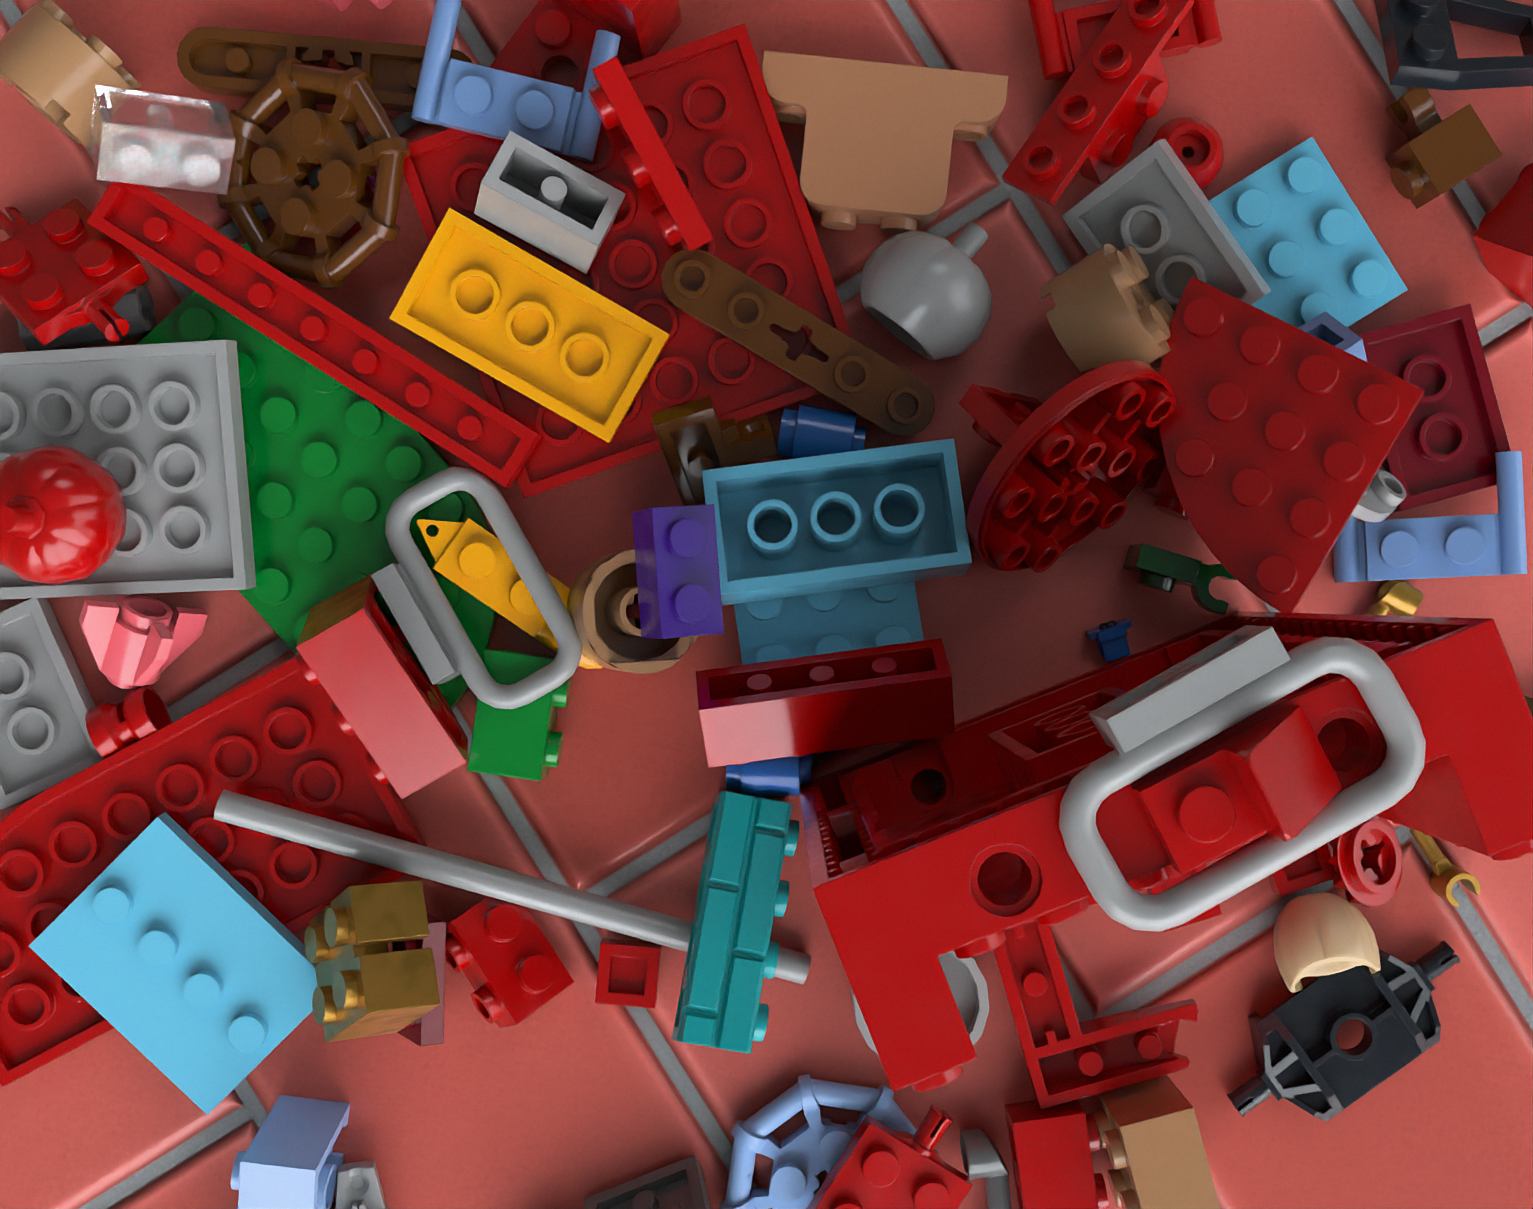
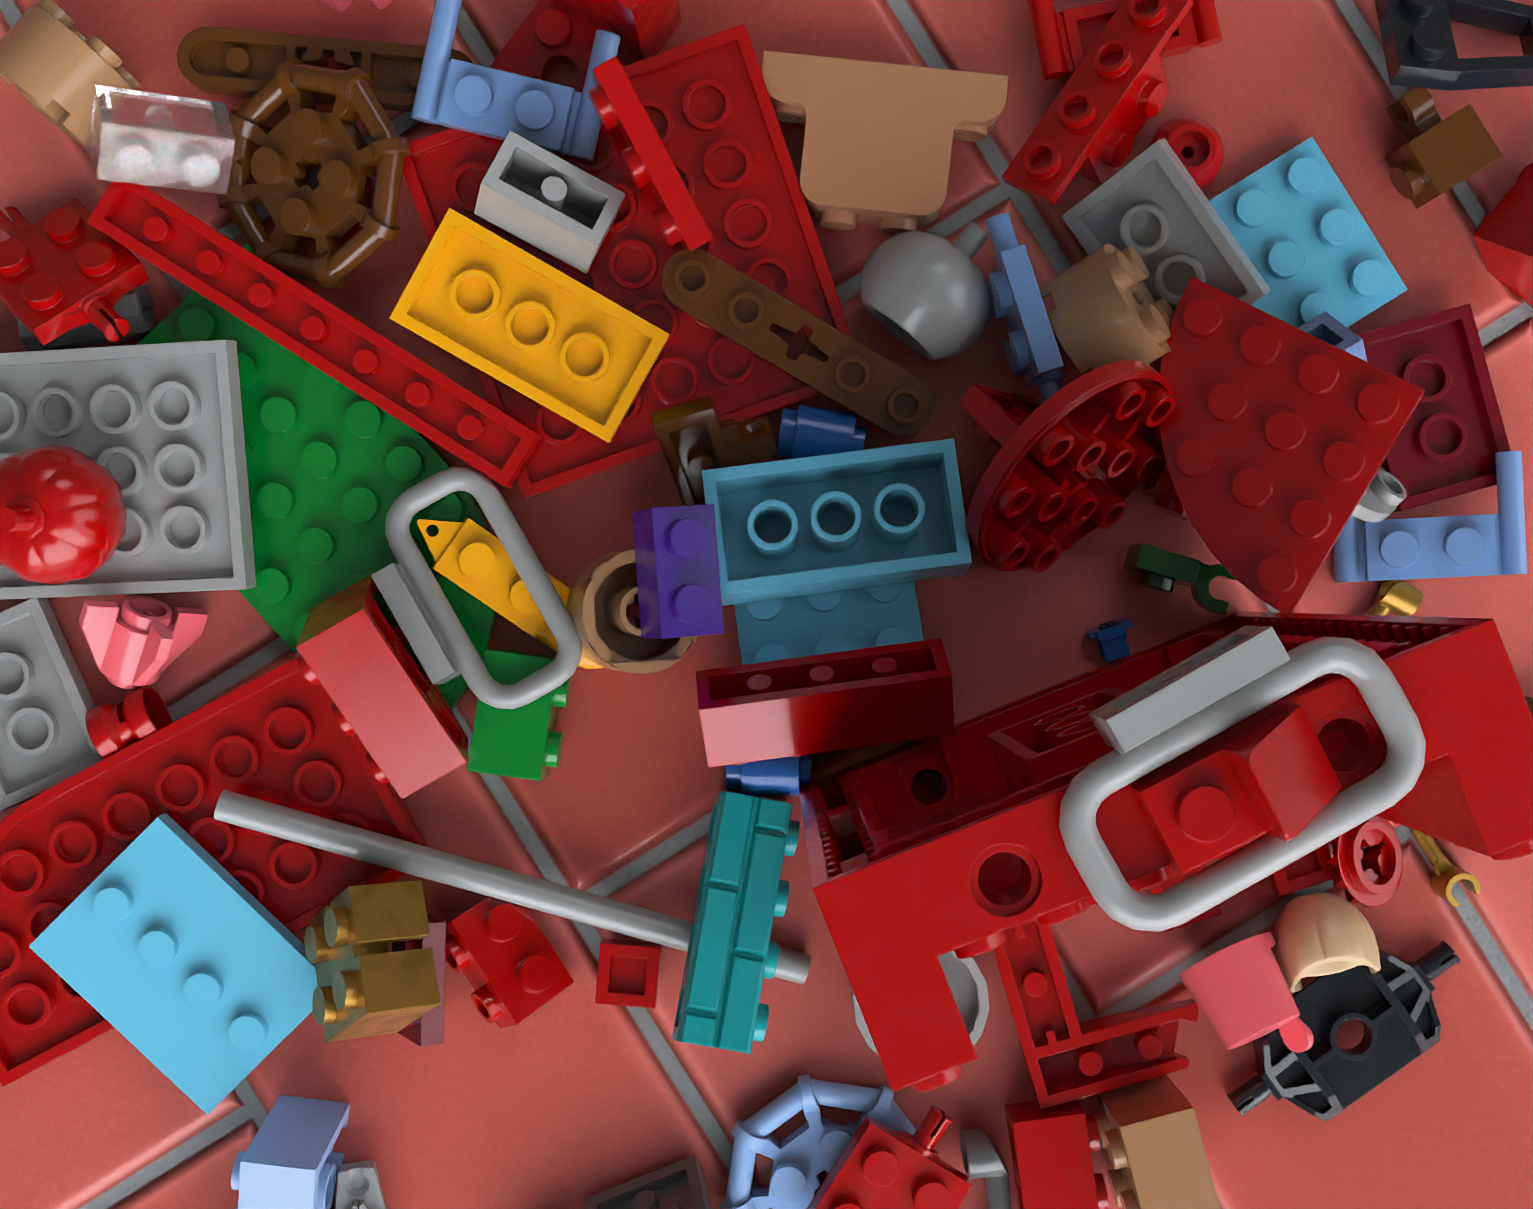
(1018, 299): none -> medium blue plate
(1247, 995): none -> coral hat

